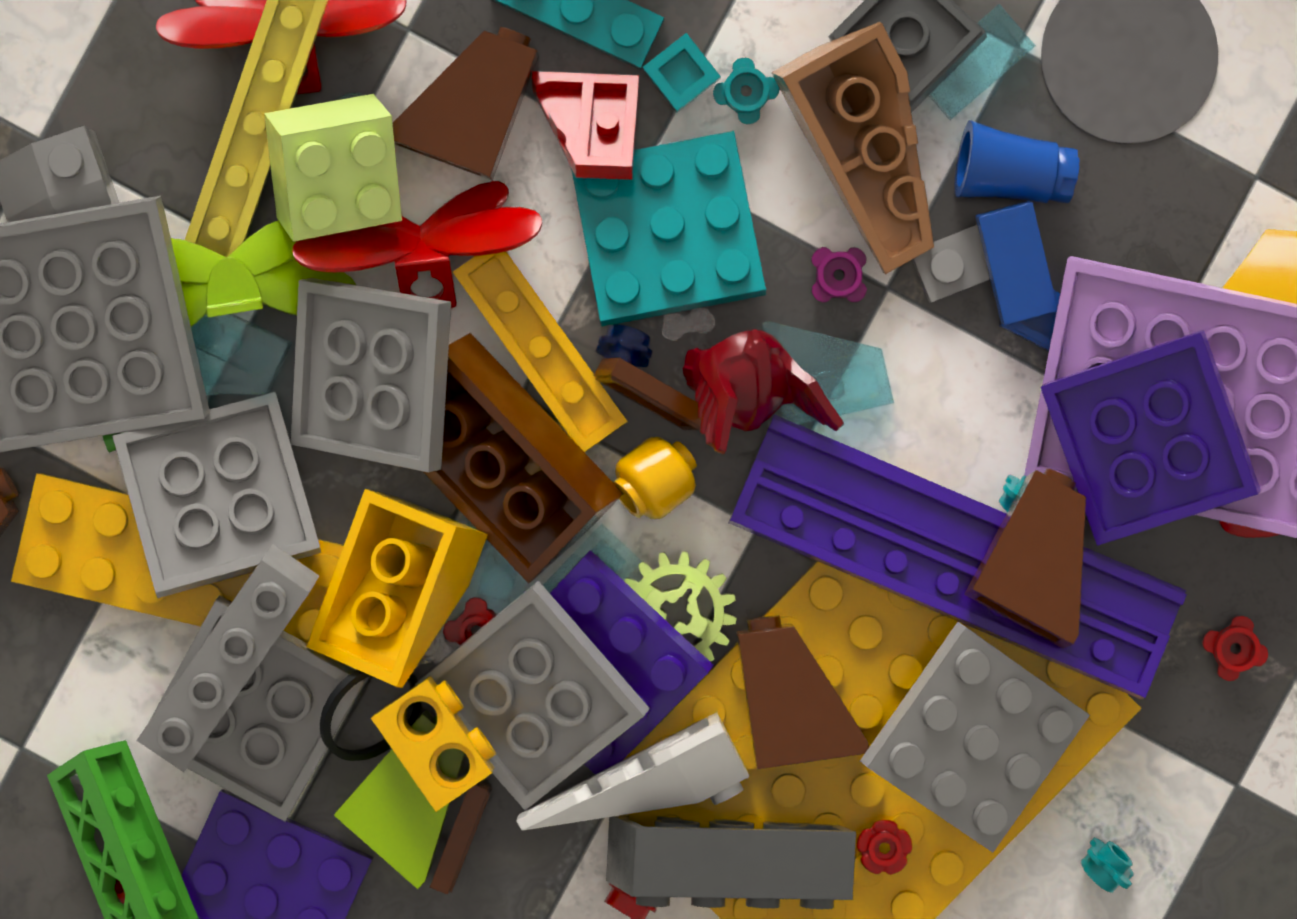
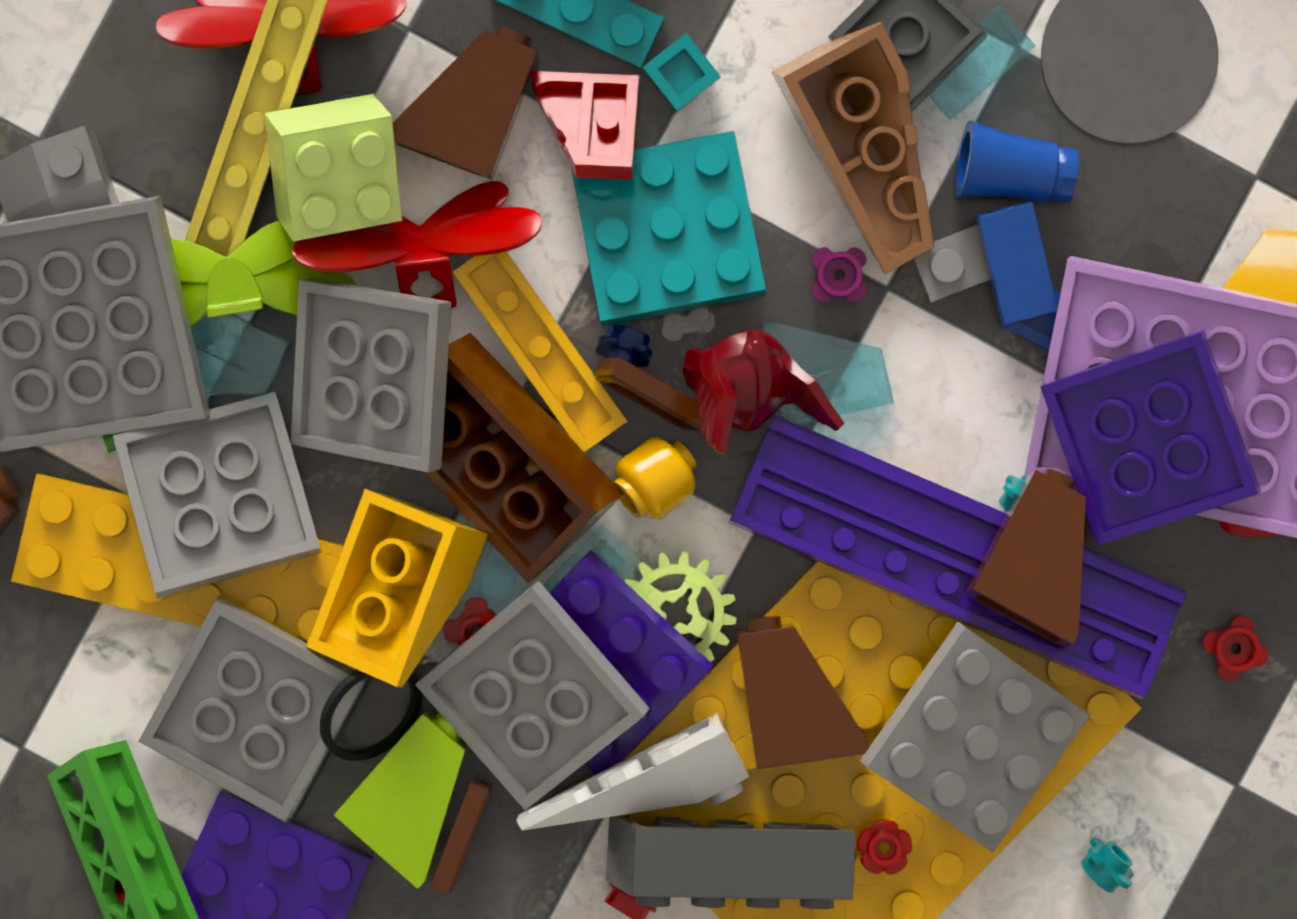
(228, 658): light grey brick -> none
(421, 750): yellow brick -> none
(743, 75): teal plate -> none

